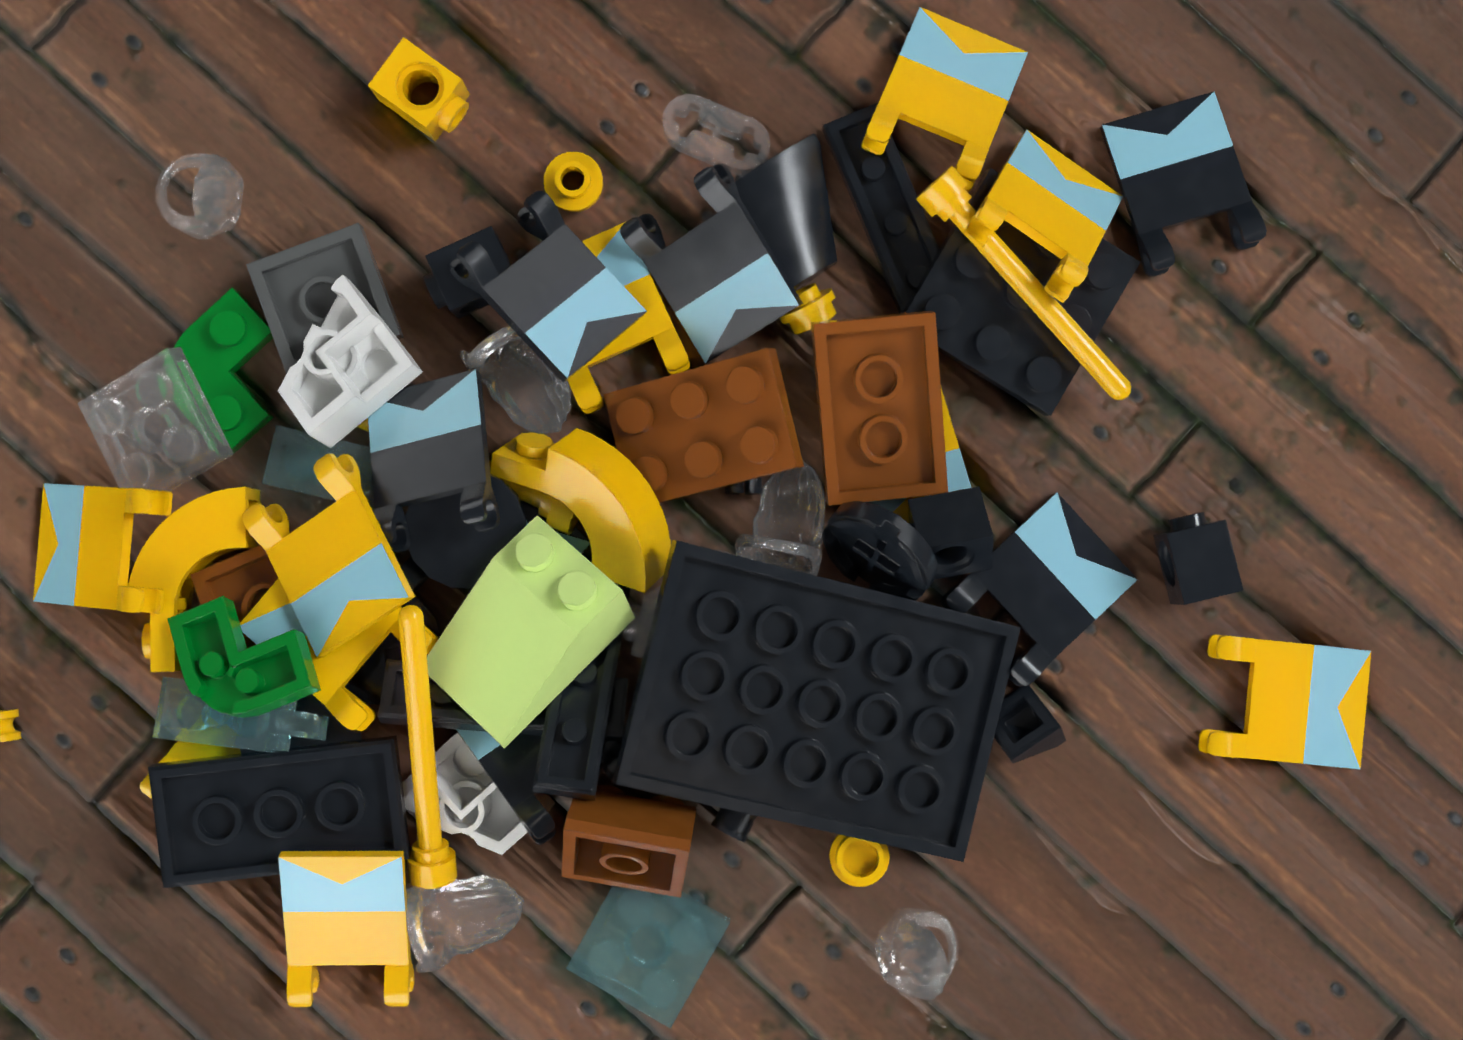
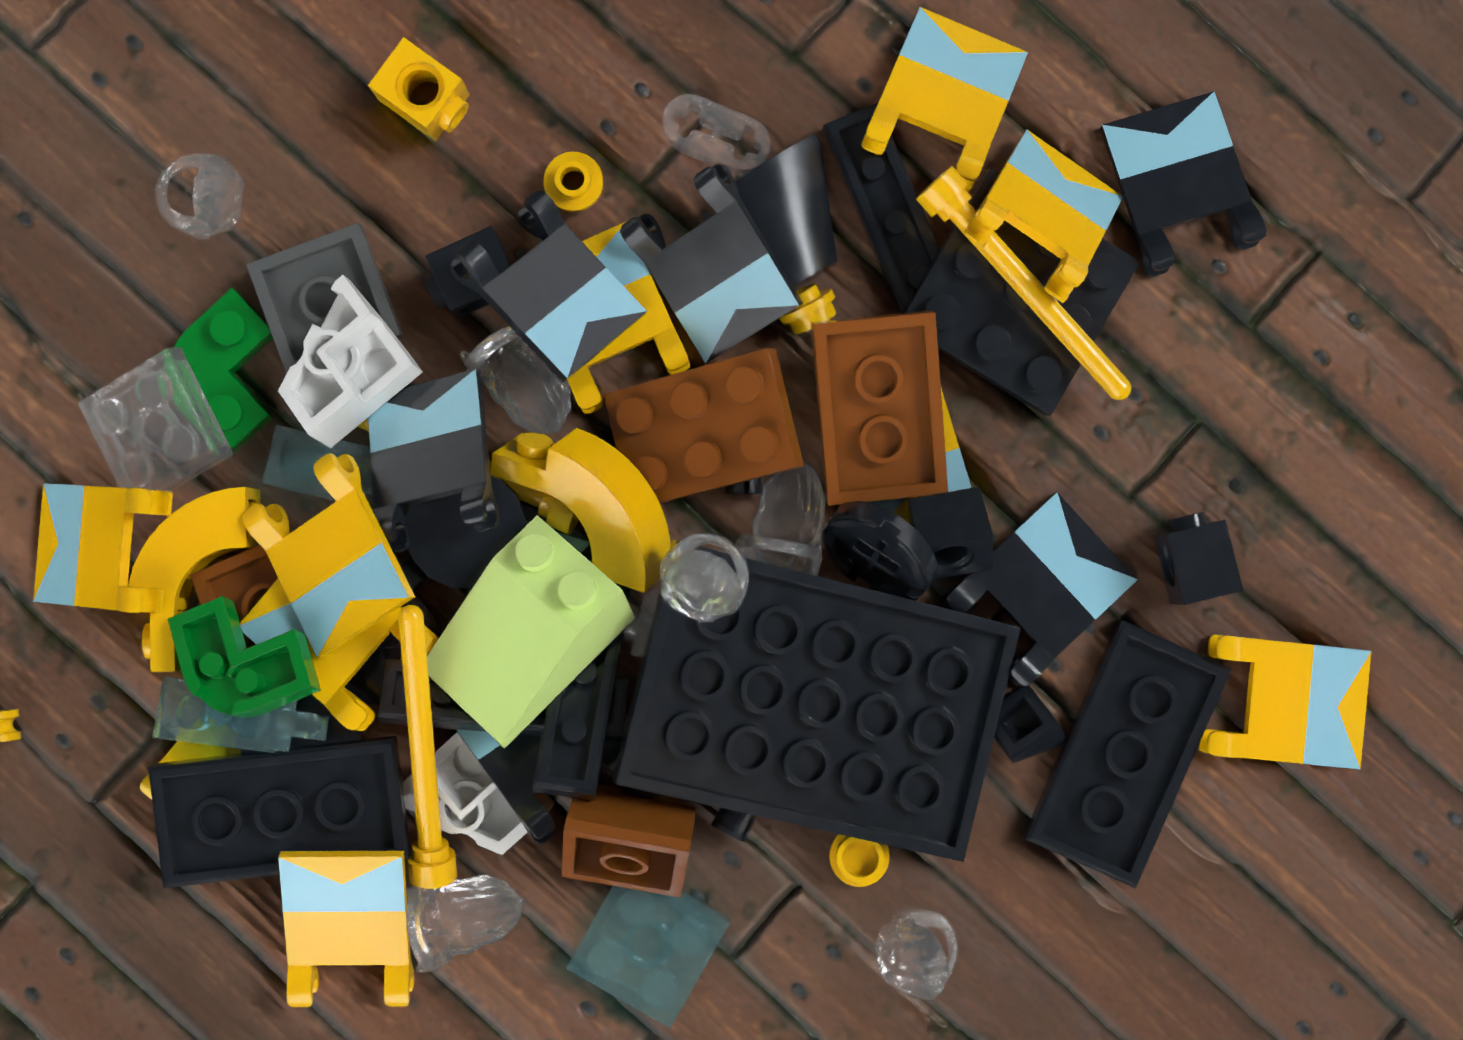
(701, 582): none -> clear piece
(1127, 753): none -> black tile

